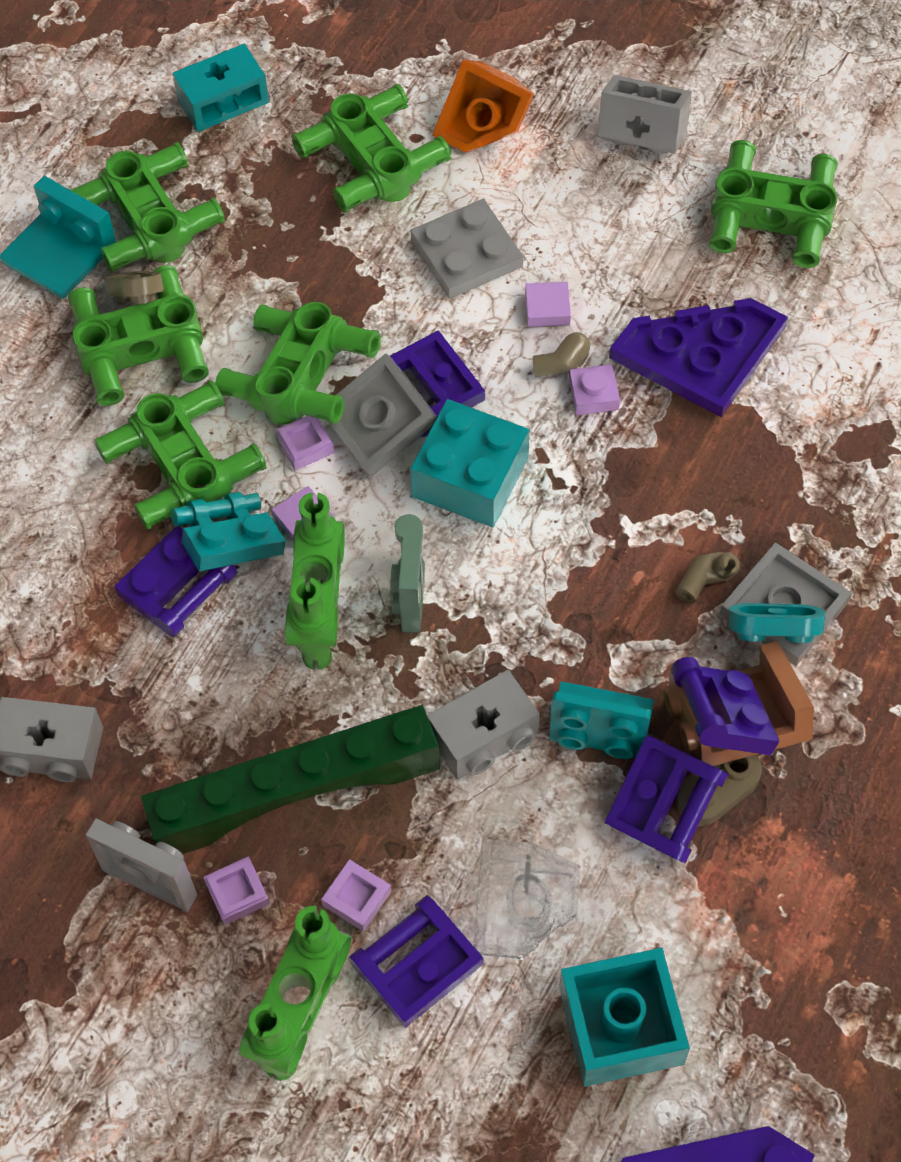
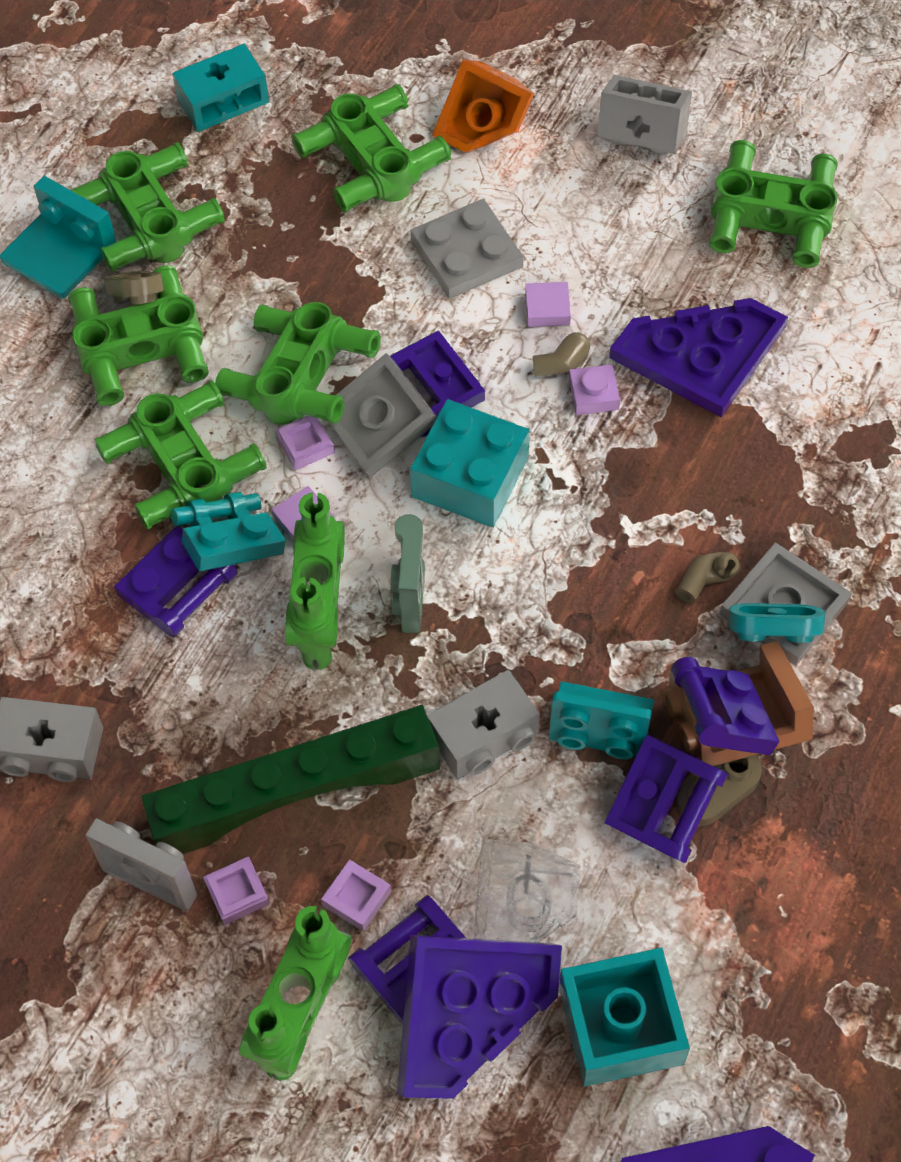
(468, 1006): none -> dark purple plate

